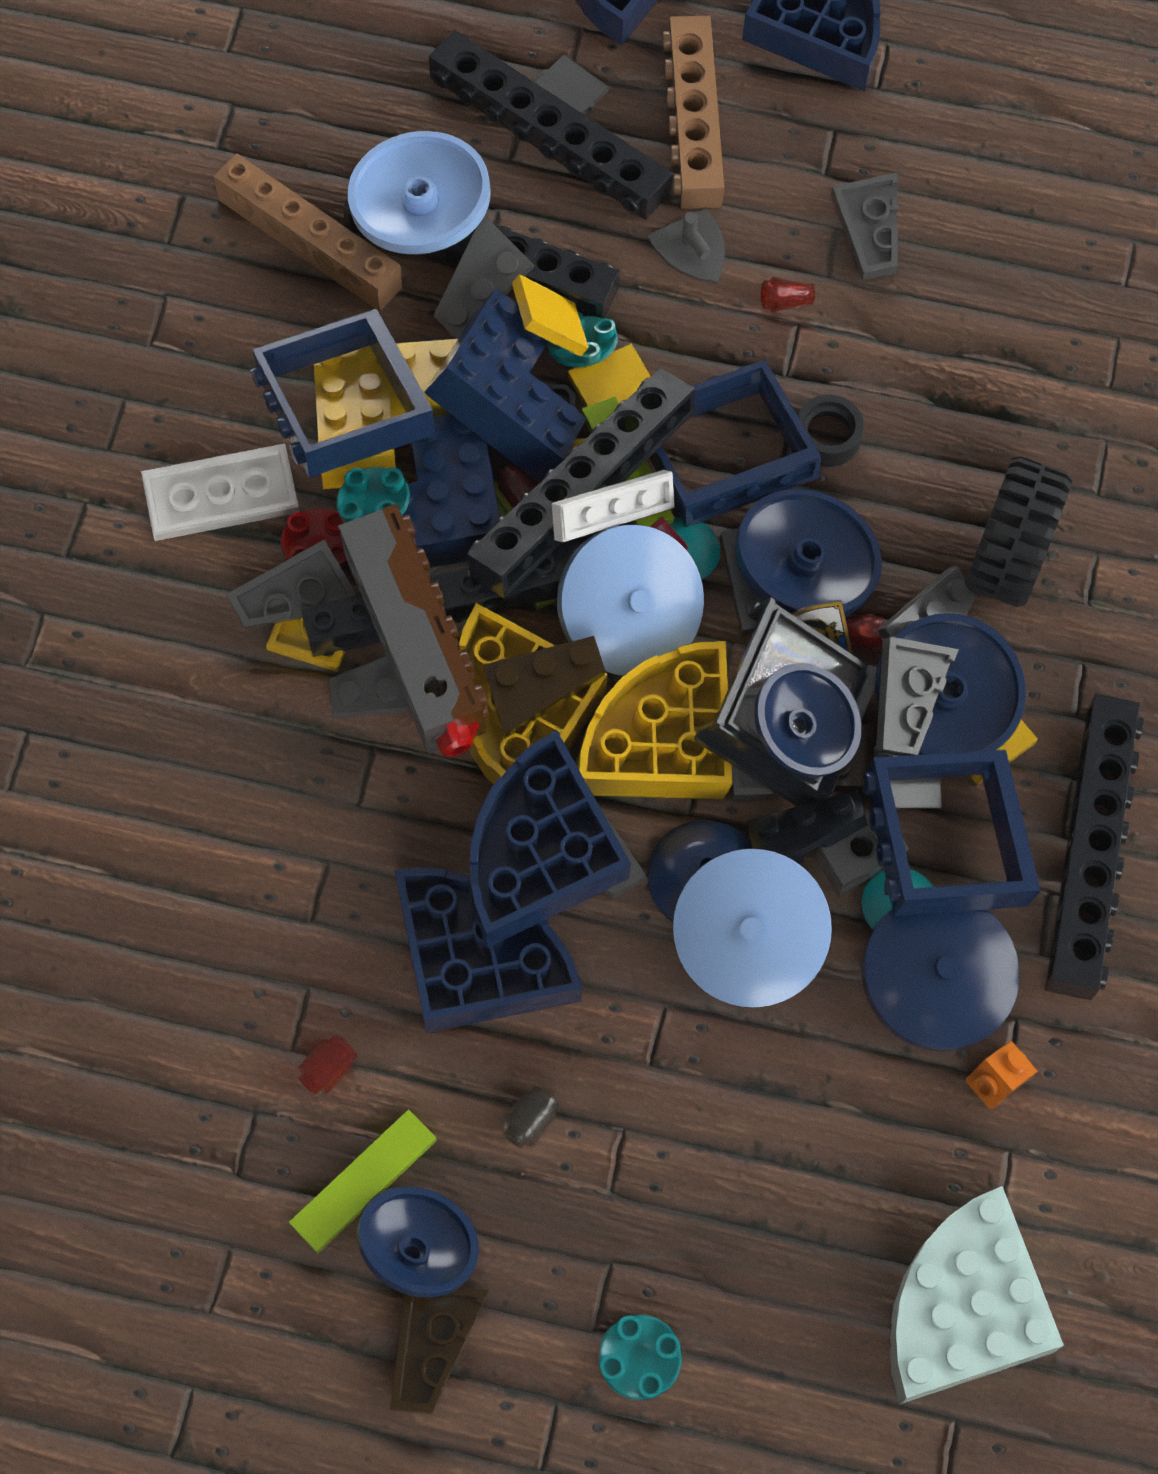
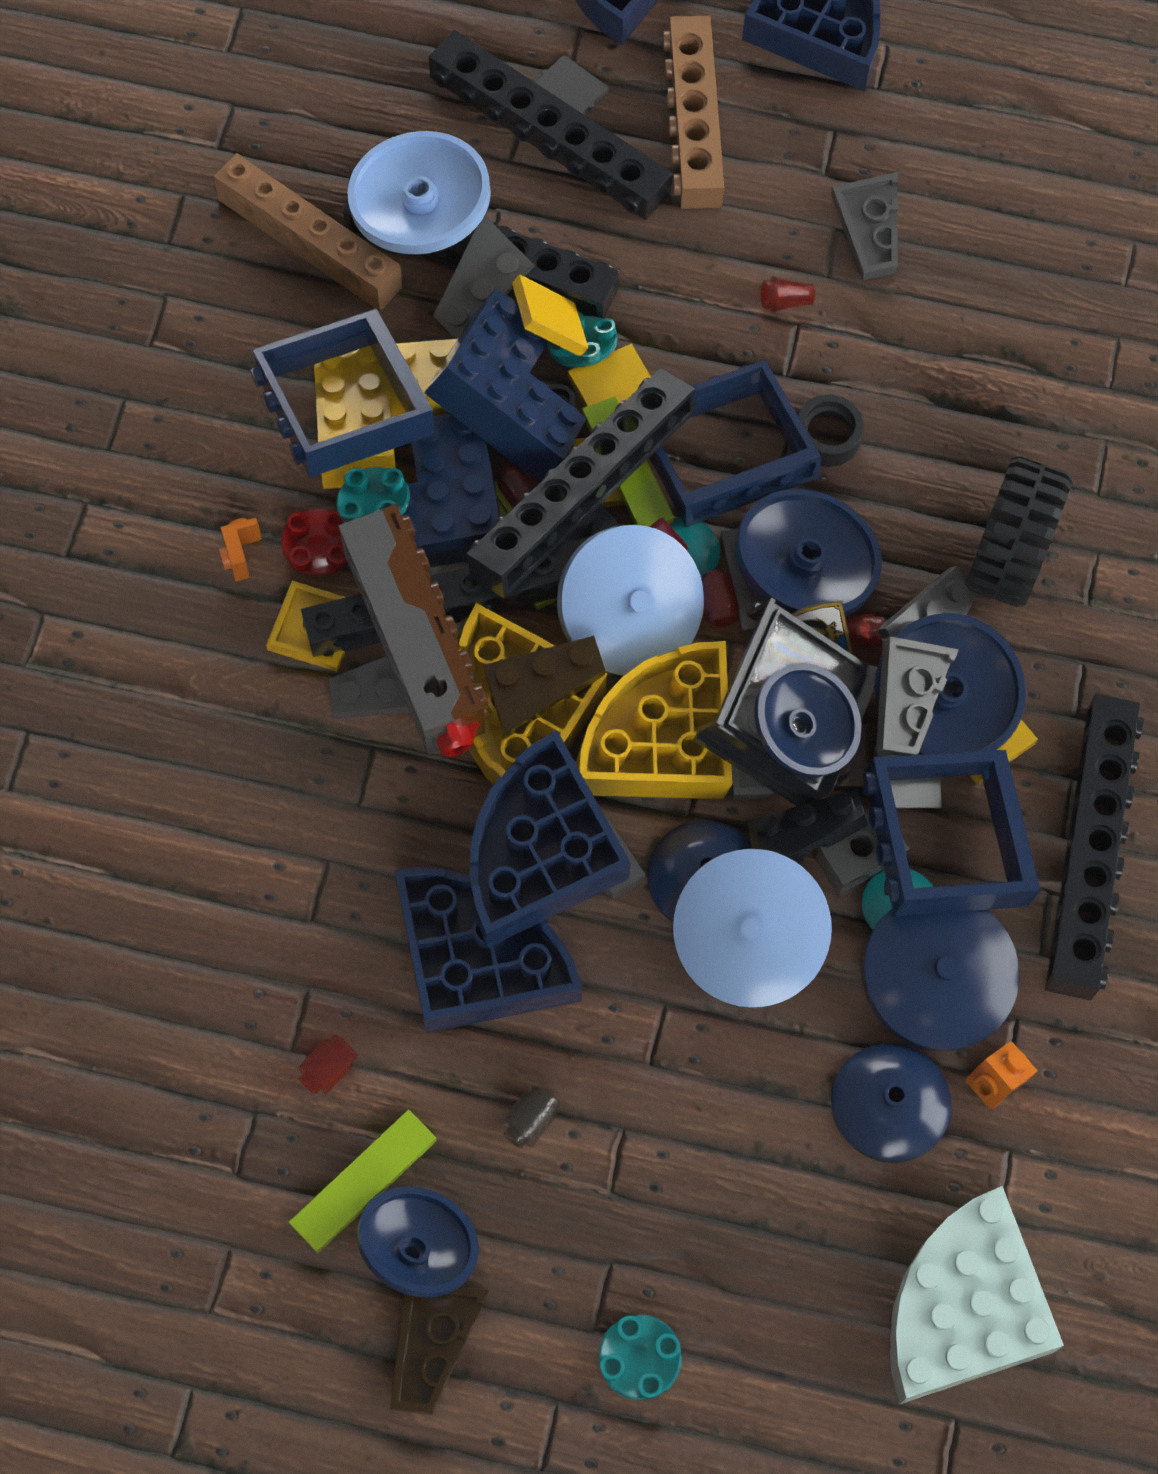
(219, 492): white tile -> none
(236, 534): none -> orange bracket
(295, 584): dark grey wing -> none
(612, 505): white tile -> none
(692, 246): dark grey shield -> none
(719, 599): none -> clear red brick
(877, 1124): none -> dark blue dish

